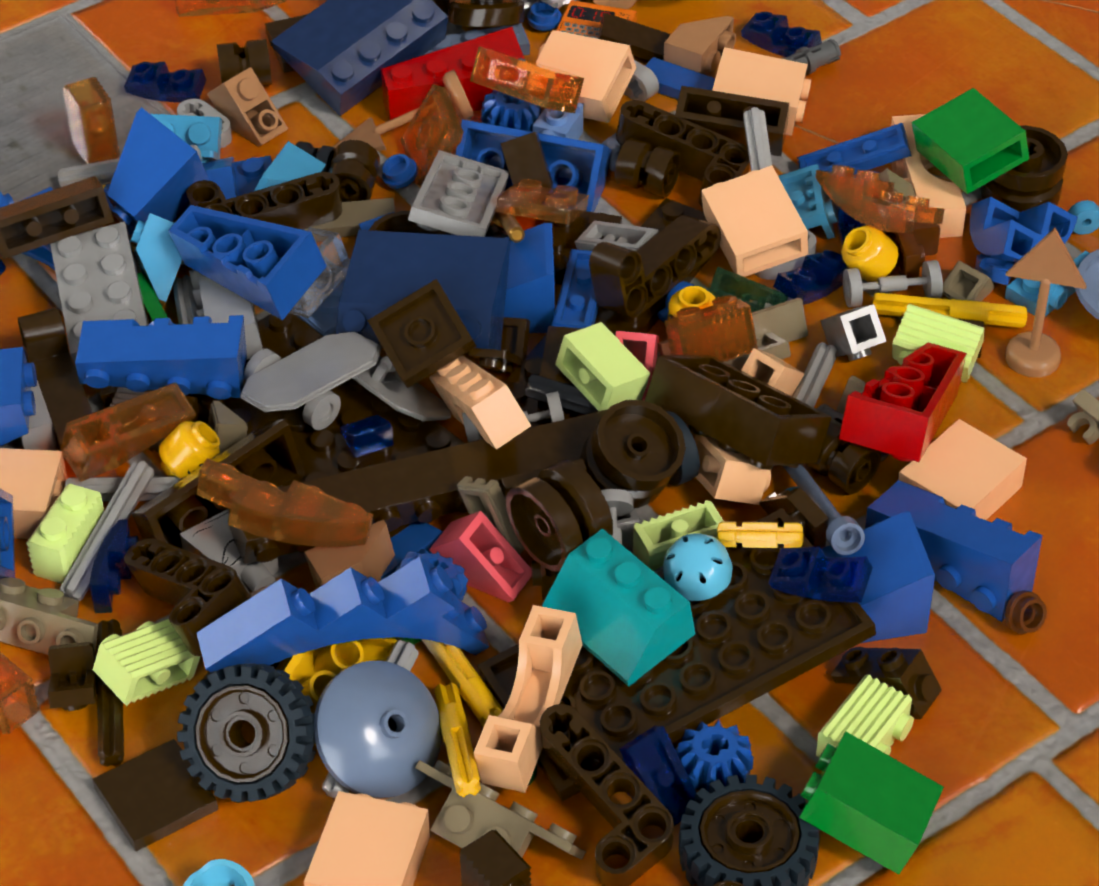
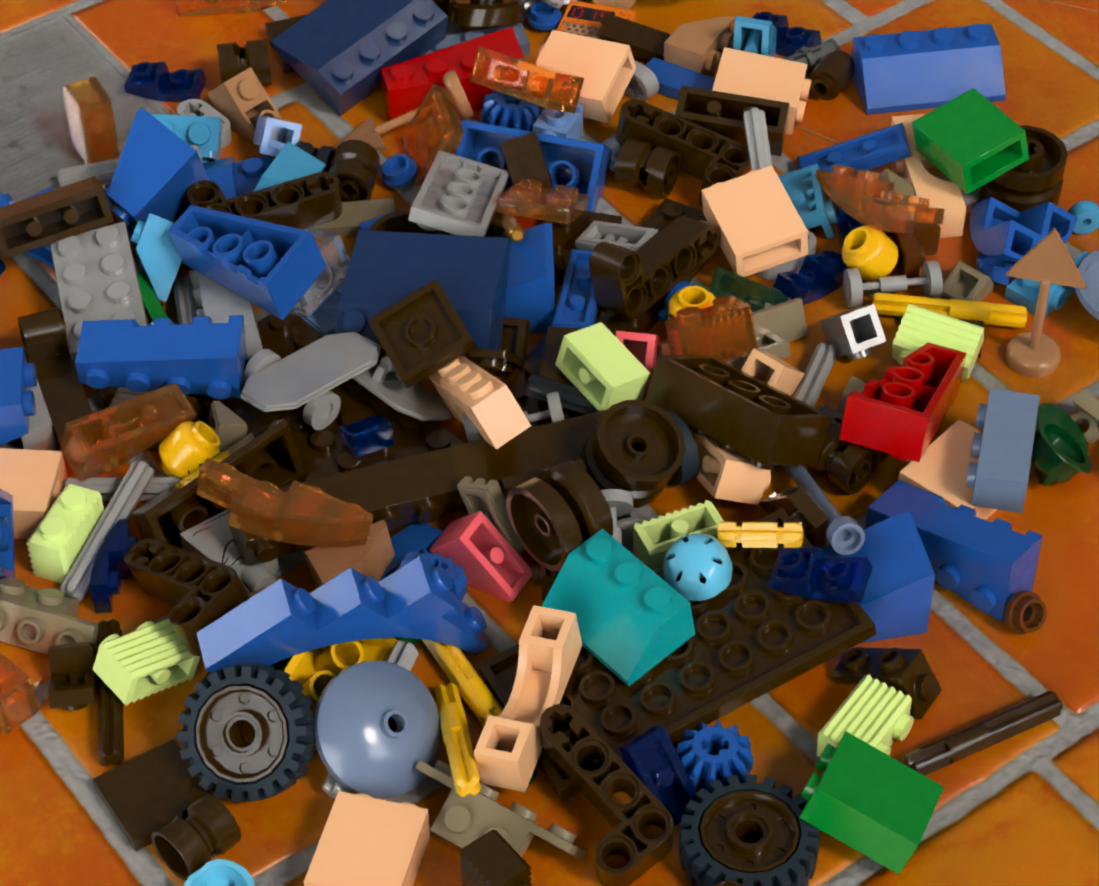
(202, 831): none -> dark brown wheel
(274, 134): none -> medium blue brick
(755, 36): none -> dark azure slope
(831, 75): none -> dark brown brick
(927, 67): none -> slope
(984, 733): none -> dark brown axle
(1003, 450): none -> sand blue brick
(1058, 447): none -> dark green piece

